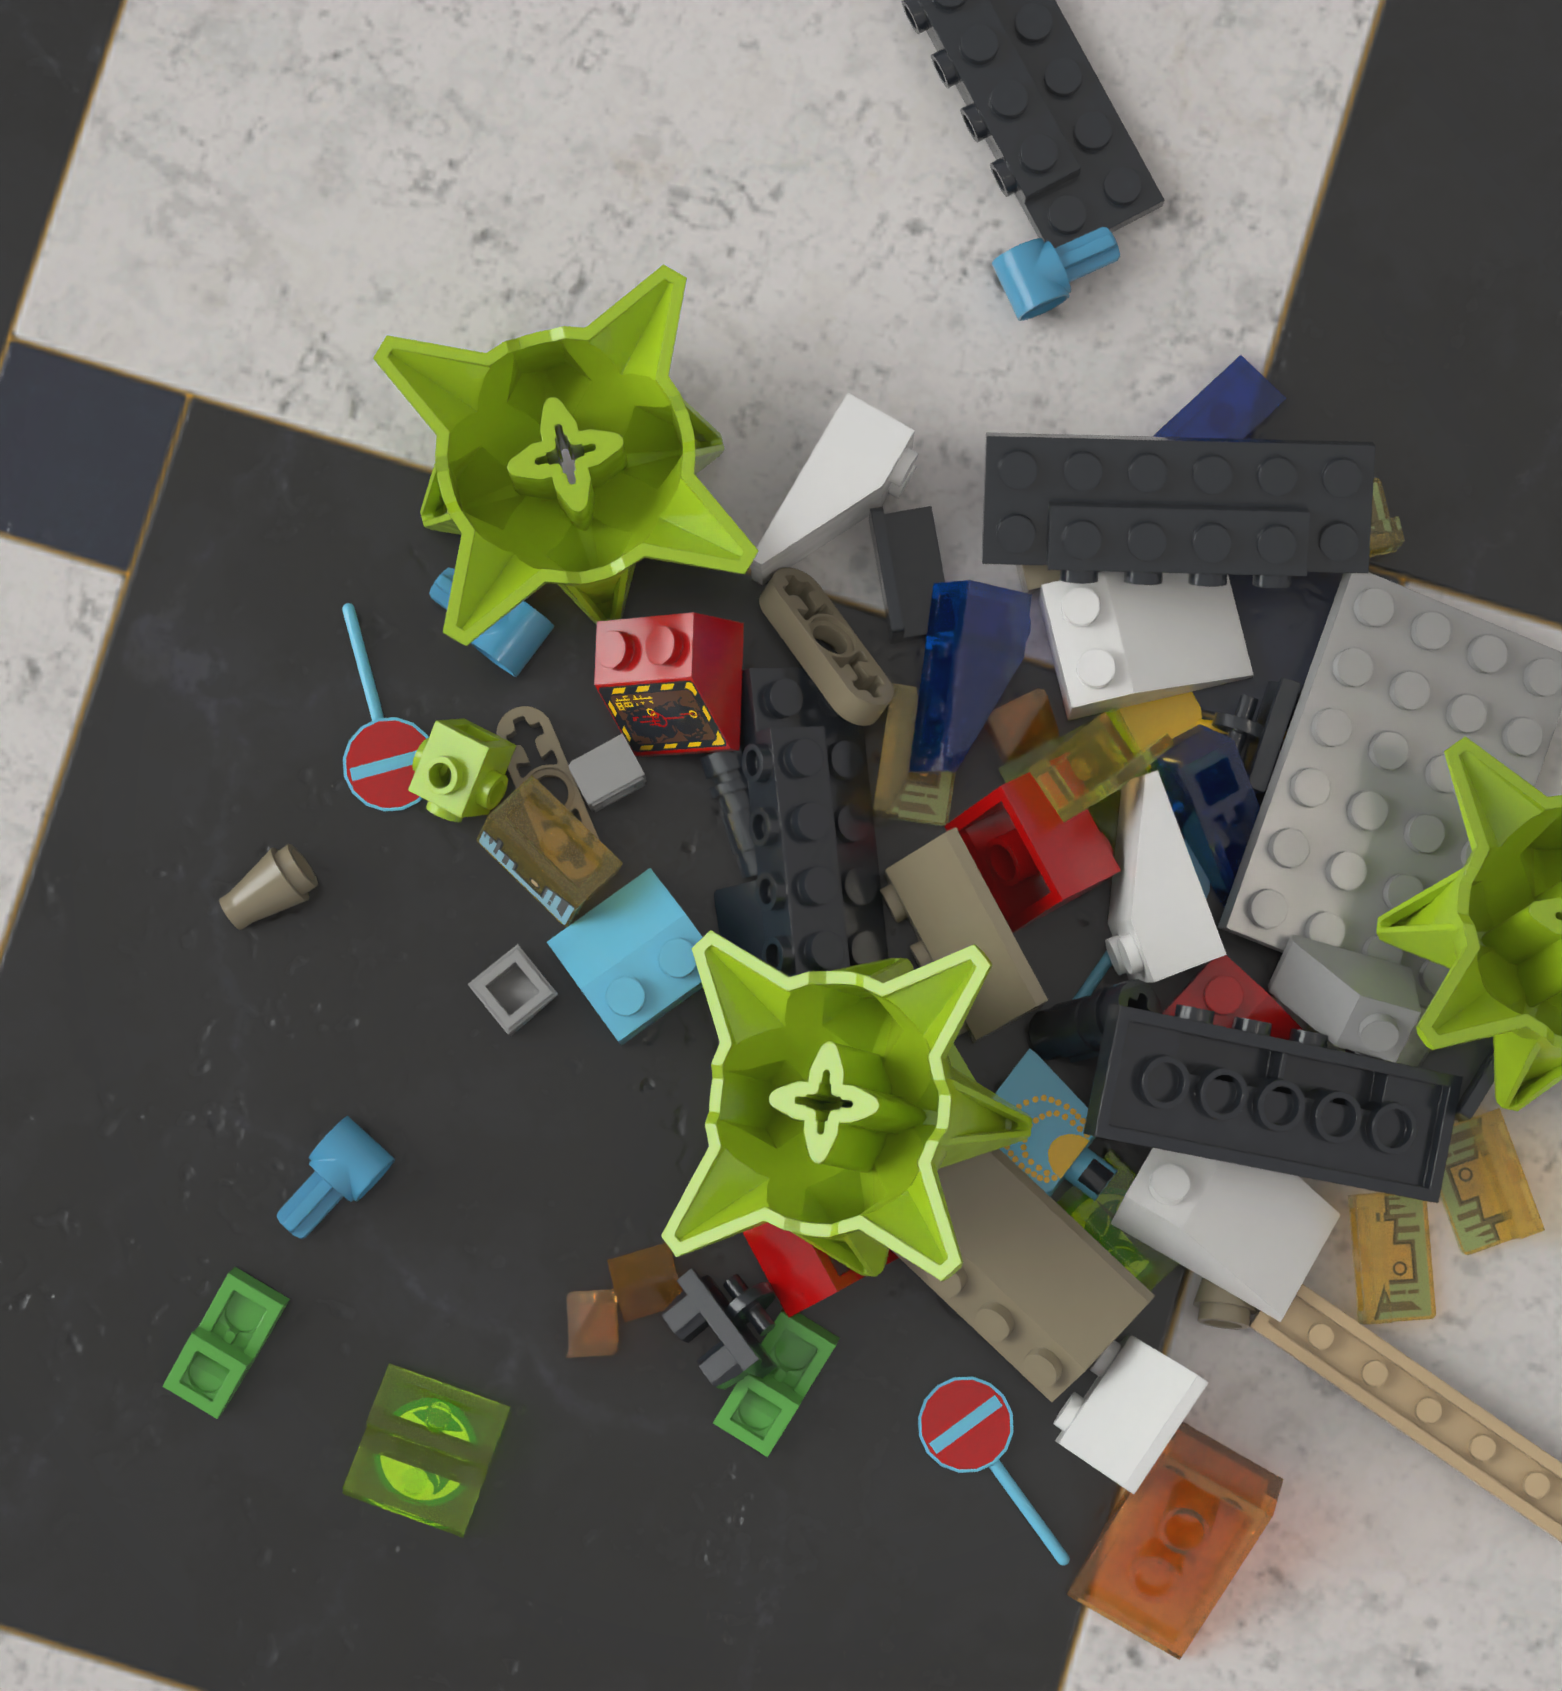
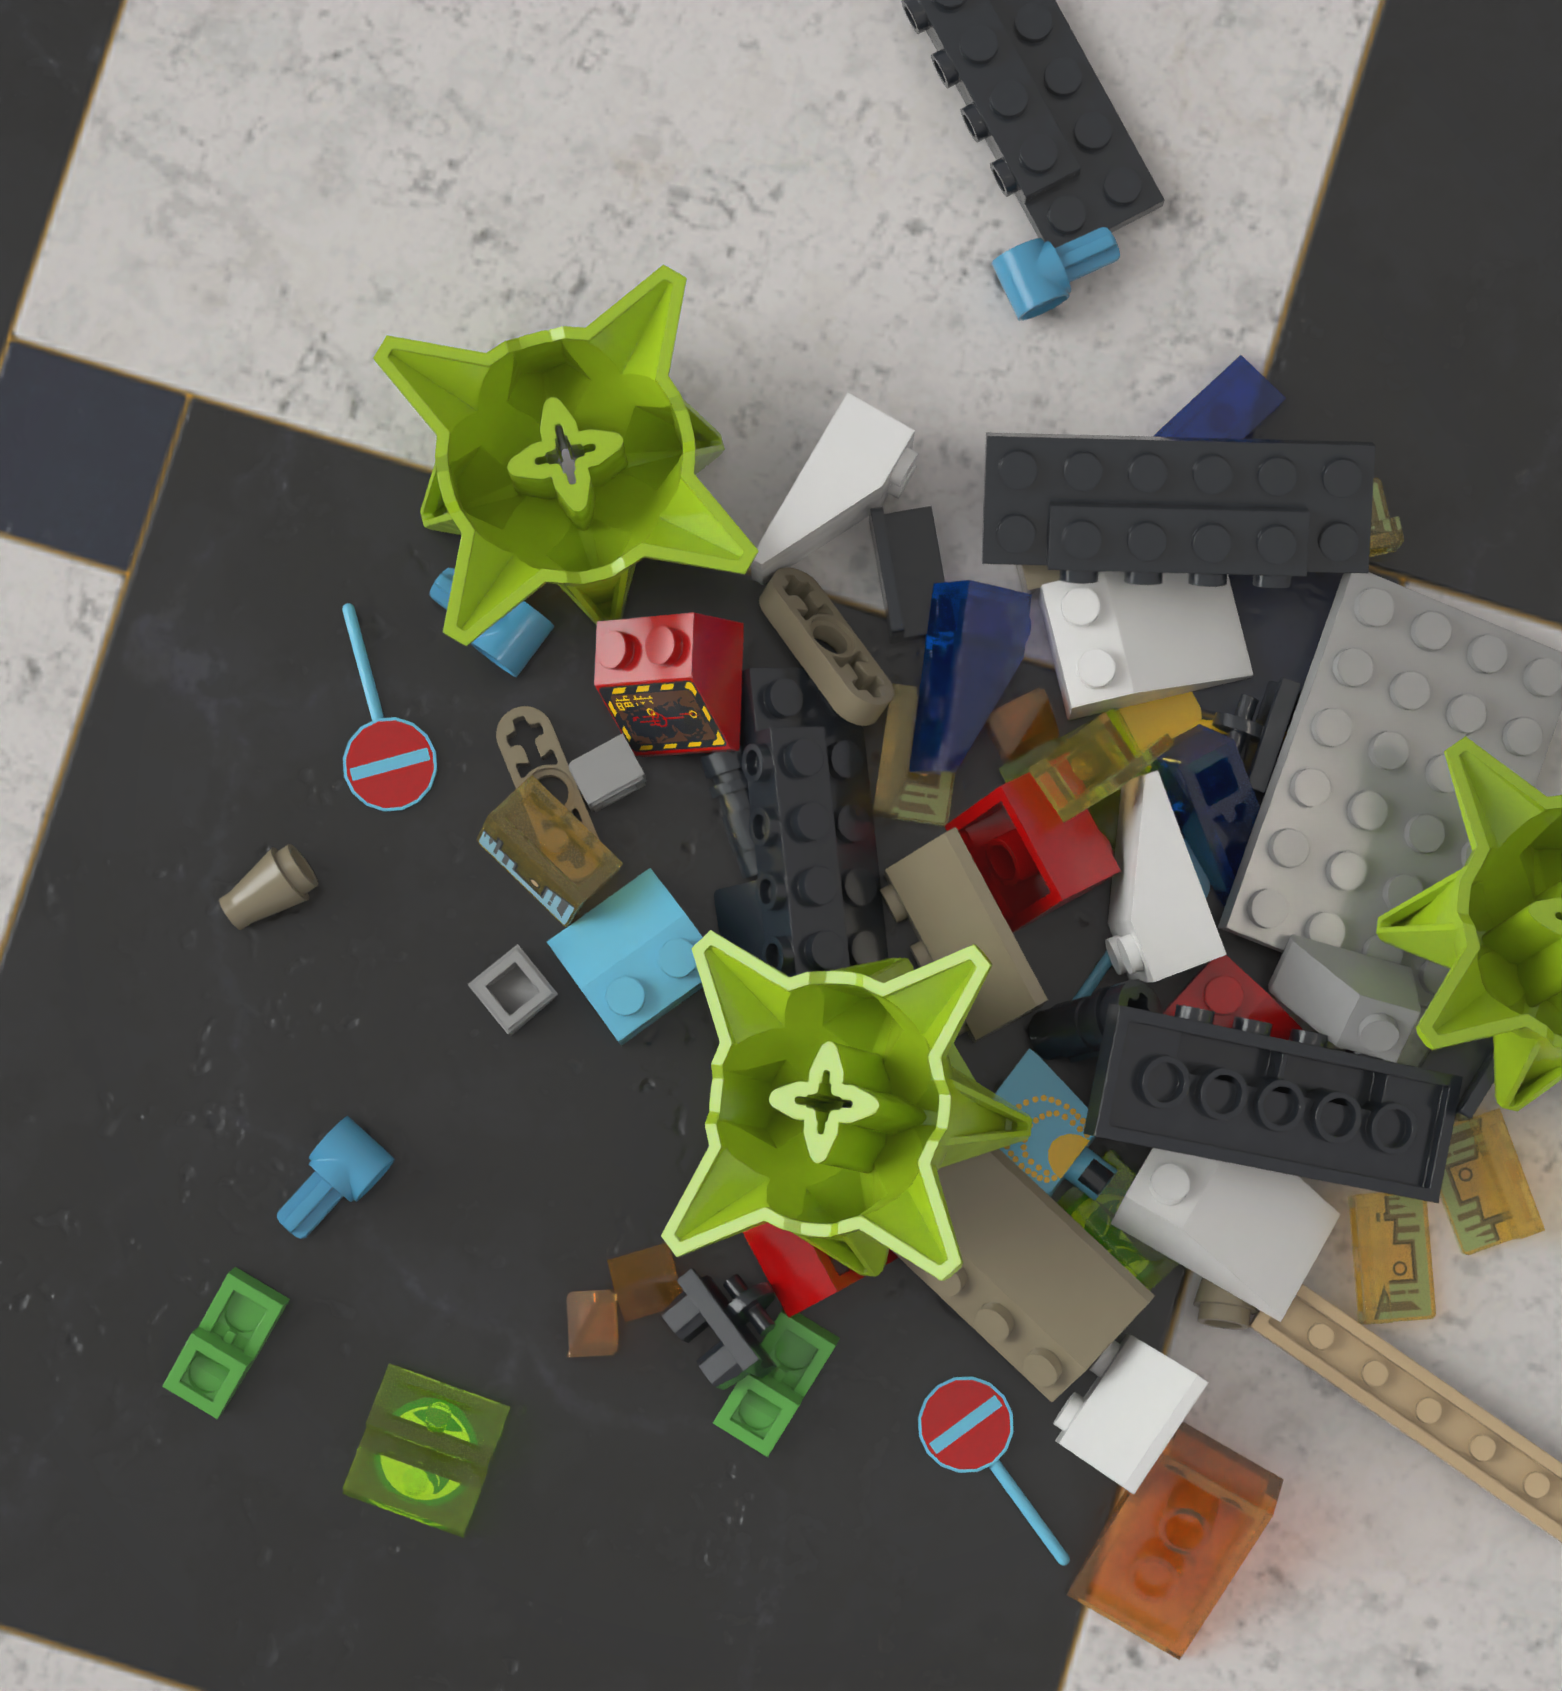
(461, 769): lime brick -> none

